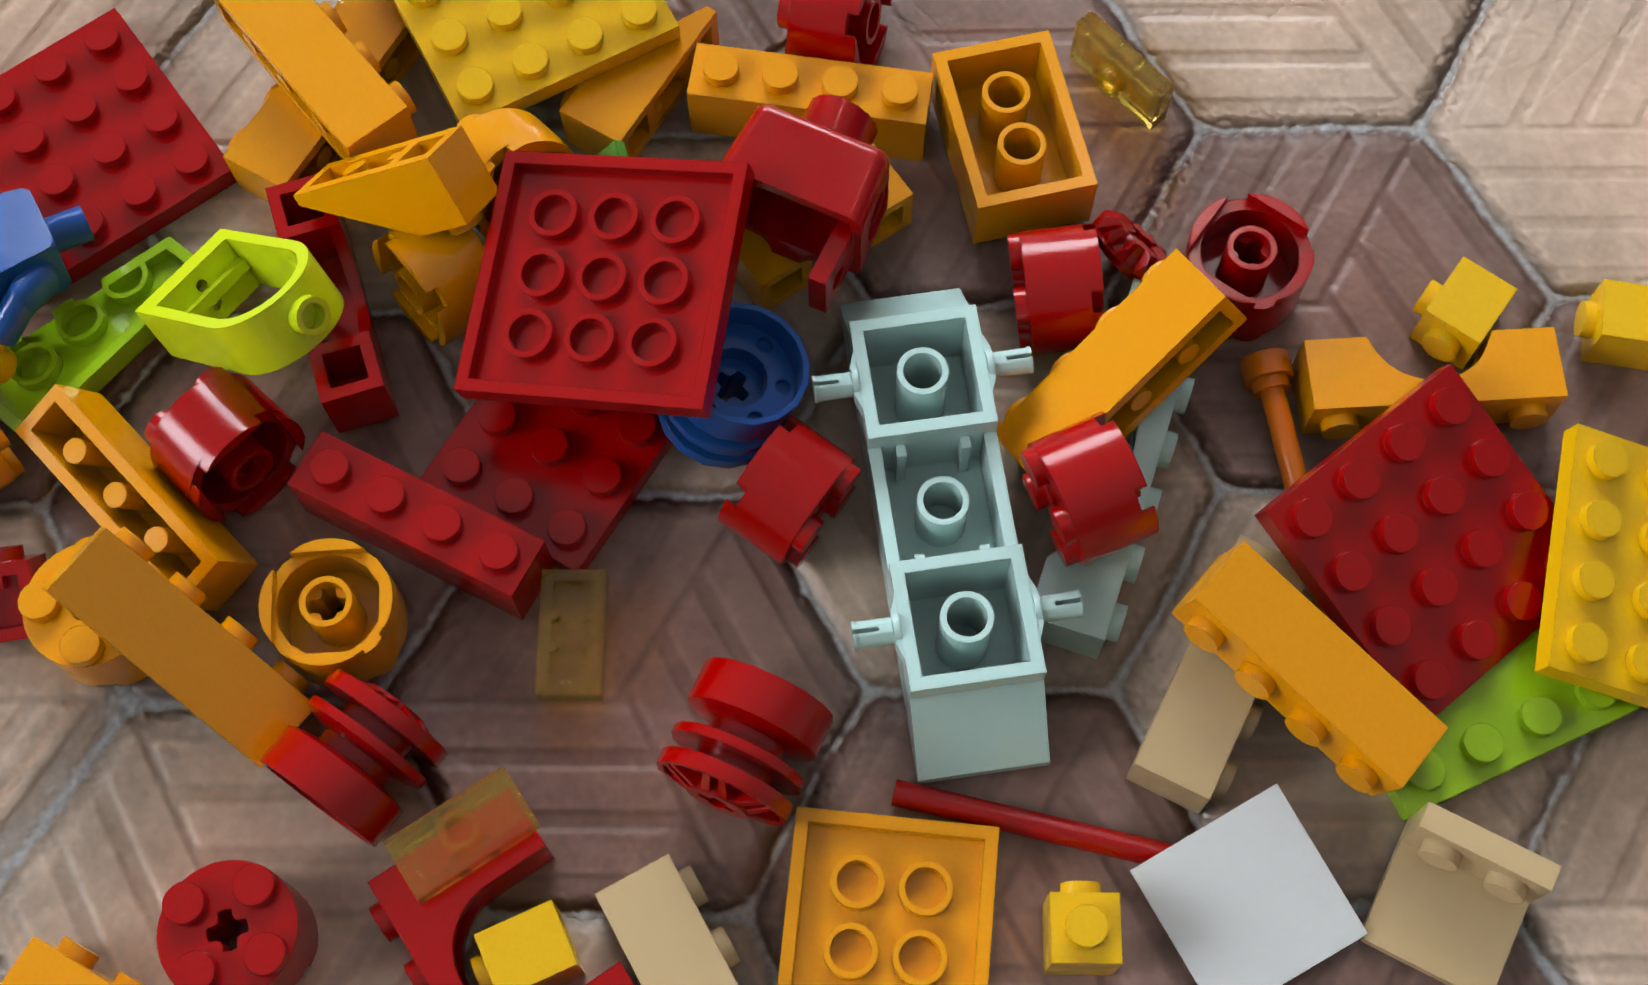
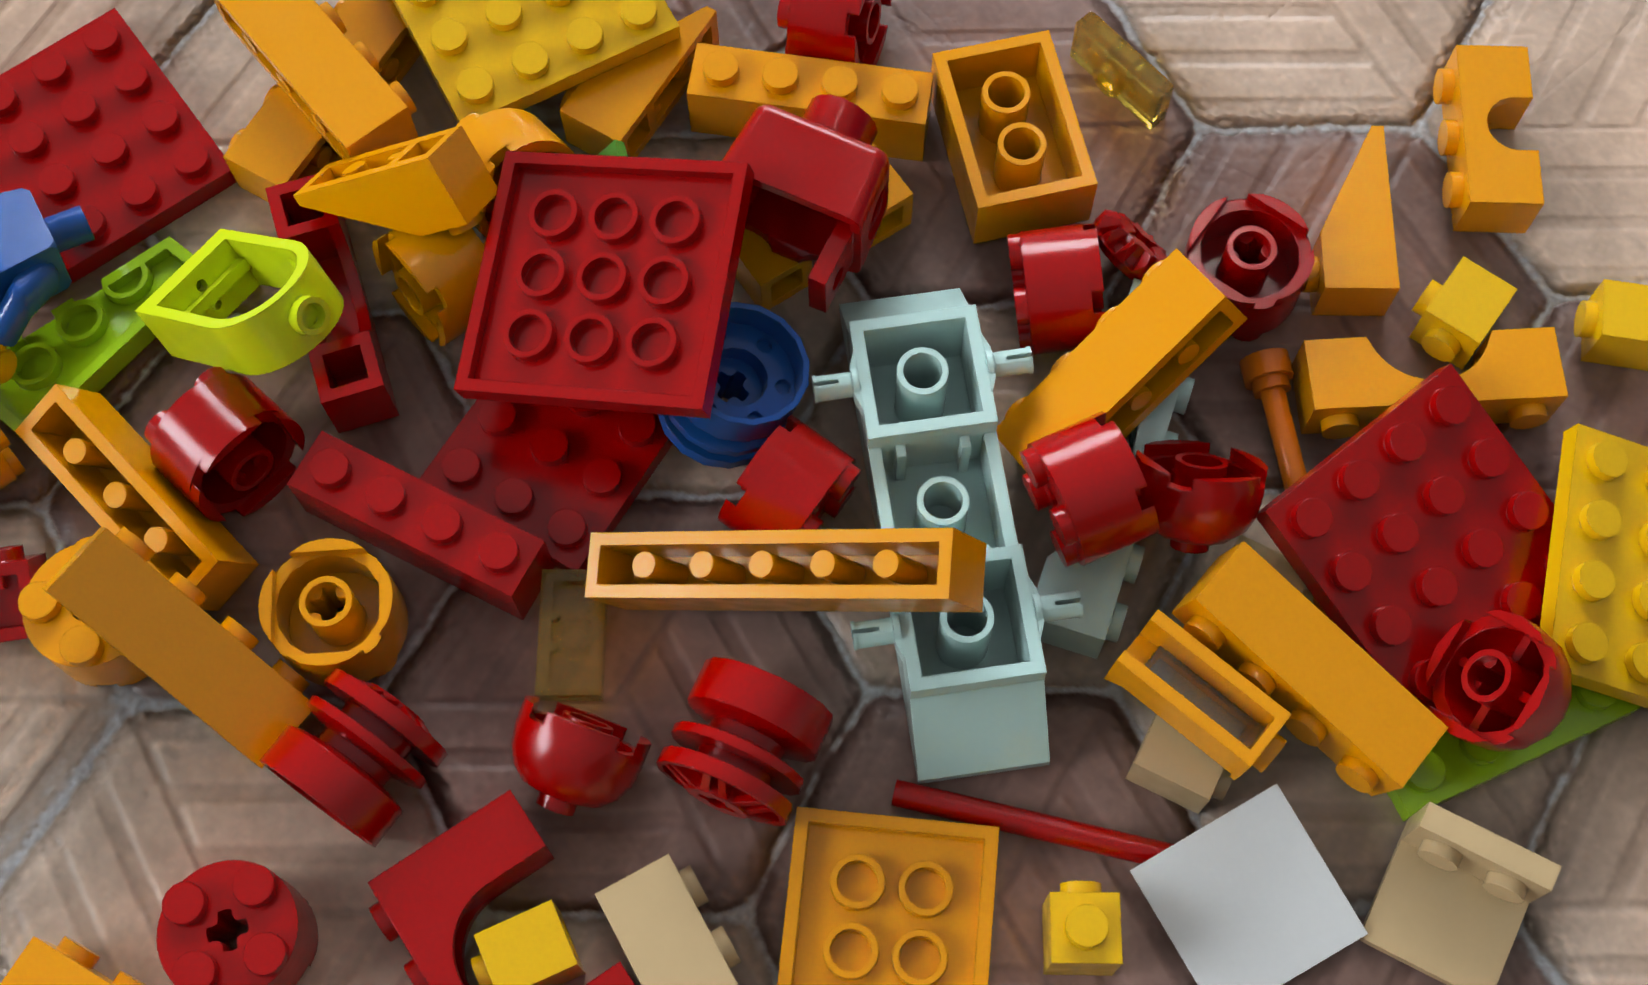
(461, 835): clear yellow plate -> none
(574, 757): none -> red cylinder
(789, 570): none -> light orange brick
(1200, 495): none -> red cylinder
(1201, 696): none -> light orange window
(1357, 246): none -> light orange slope
(1485, 181): none -> light orange arch
(1499, 682): none -> red cylinder

